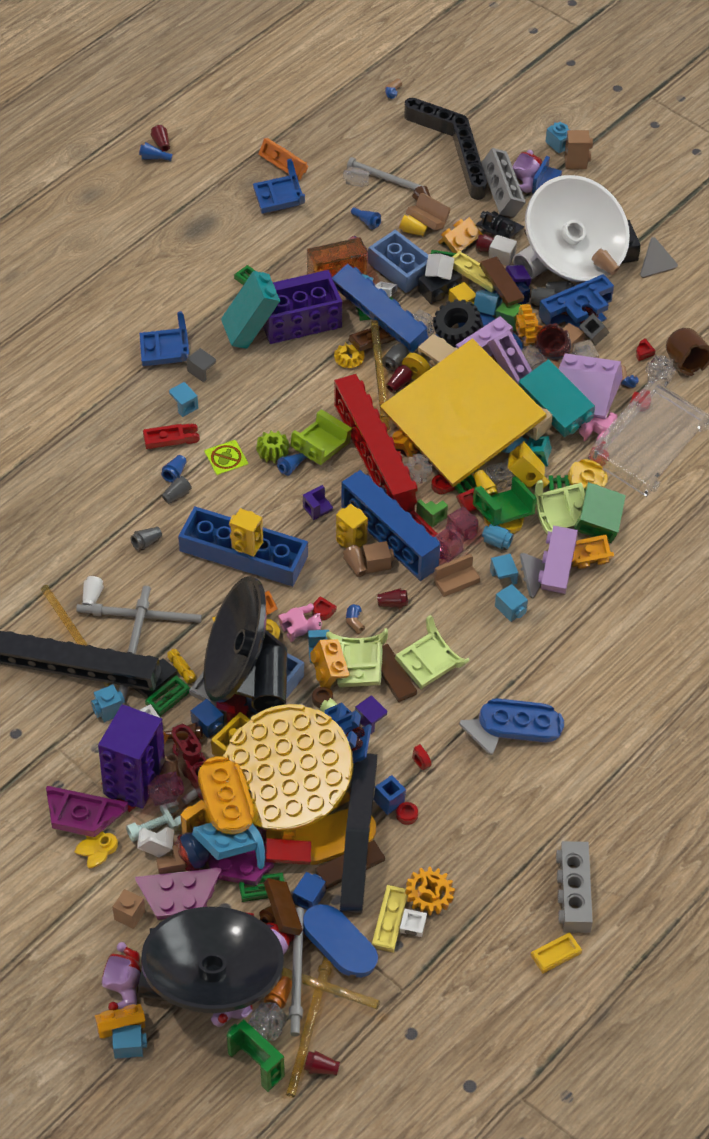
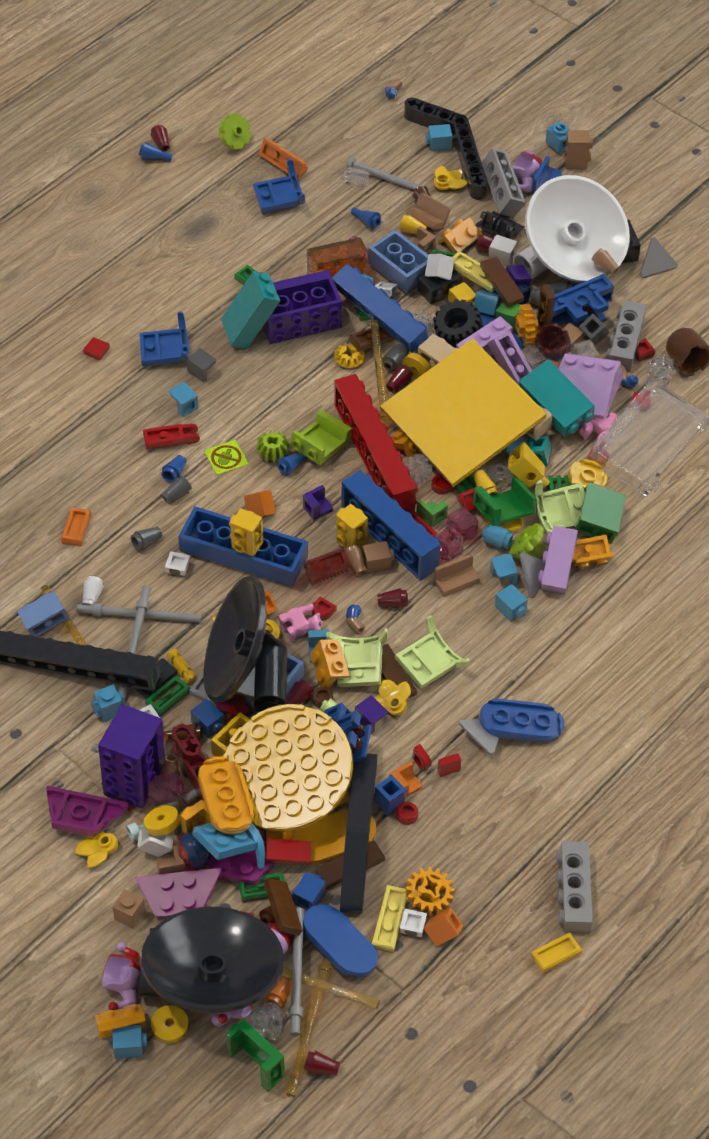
(43, 614): none -> medium blue brick
(76, 526): none -> orange tile
(96, 348): none -> red tile
(162, 820): none -> yellow piece
(169, 1034): none -> yellow piece
(177, 563): none -> white plate
(234, 131): none -> lime plant
(260, 503): none -> orange panel
(299, 693): none -> dark red cone
(326, 566): none -> clear red brick
(392, 694): none -> yellow plate
(407, 779): none -> orange panel
(425, 240): none -> medium nougat panel
(439, 137): none -> dark azure brick
(443, 926): none -> orange panel
(448, 179): none -> yellow plate
(449, 765): none -> red tile
(529, 542): none -> lime plant
(545, 306): none -> reddish brown tile
(627, 333): none -> light grey brick

